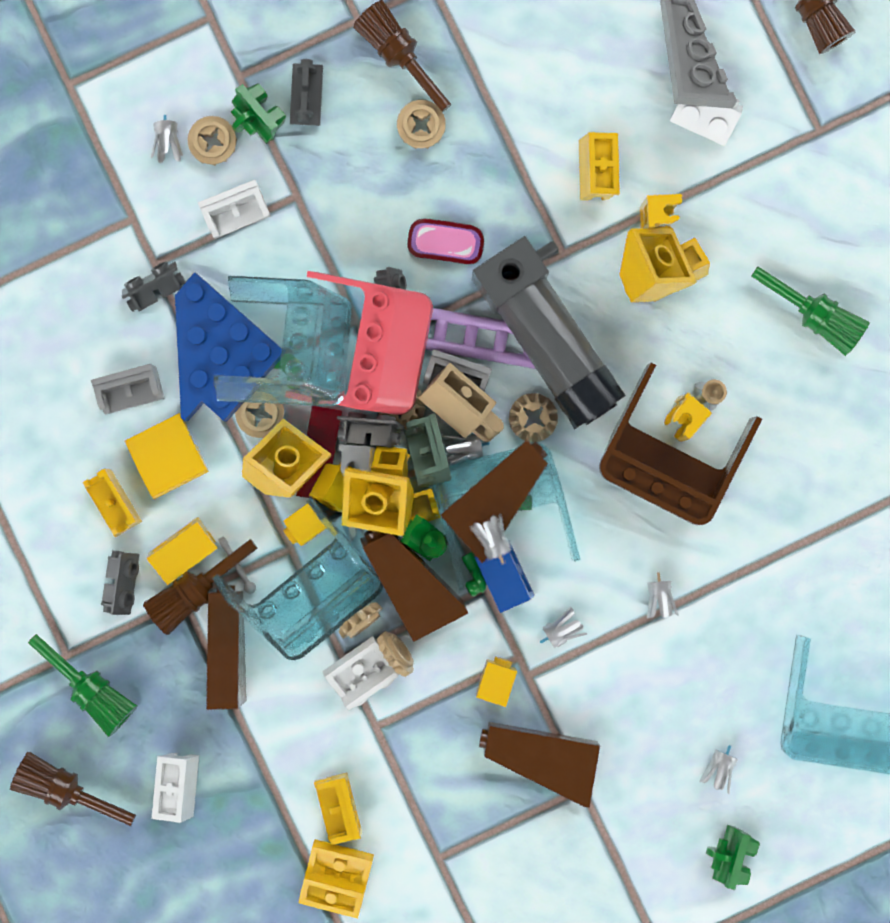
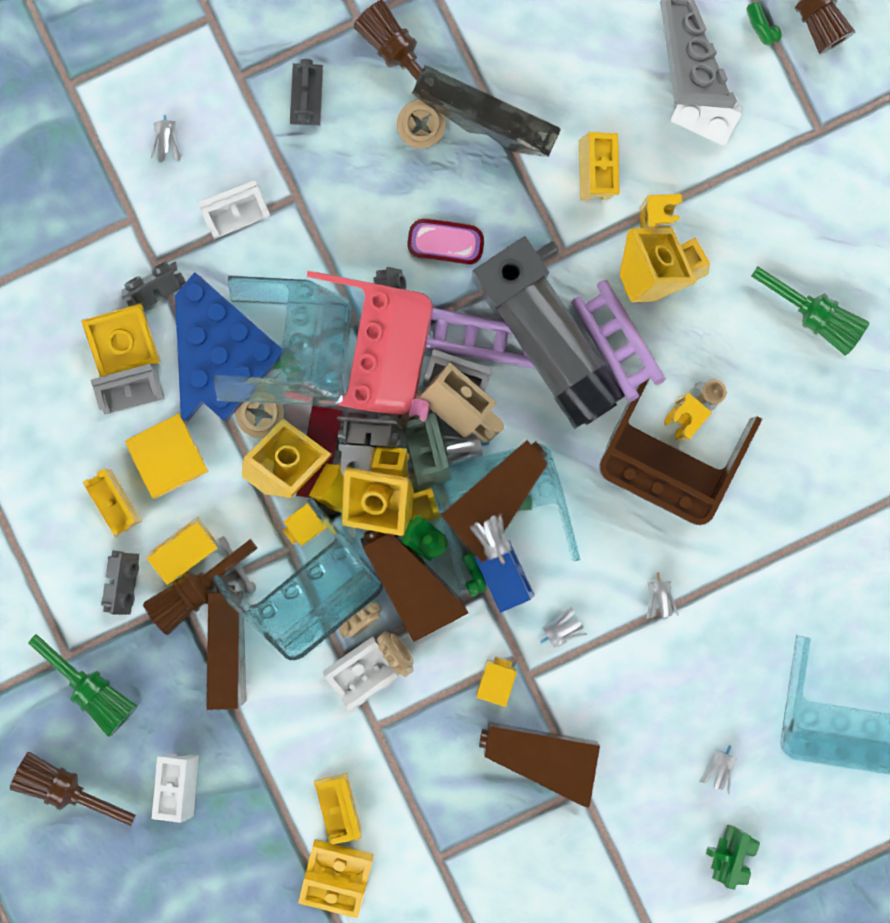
(120, 340): none -> yellow tile
(208, 127): tan gear -> none
(251, 114): green hips -> none
(421, 408): none -> bright pink hand
(485, 114): none -> clear smoke slope
(518, 417): tan gear -> none
(635, 344): none -> lavender bar
(760, 25): none -> green arm

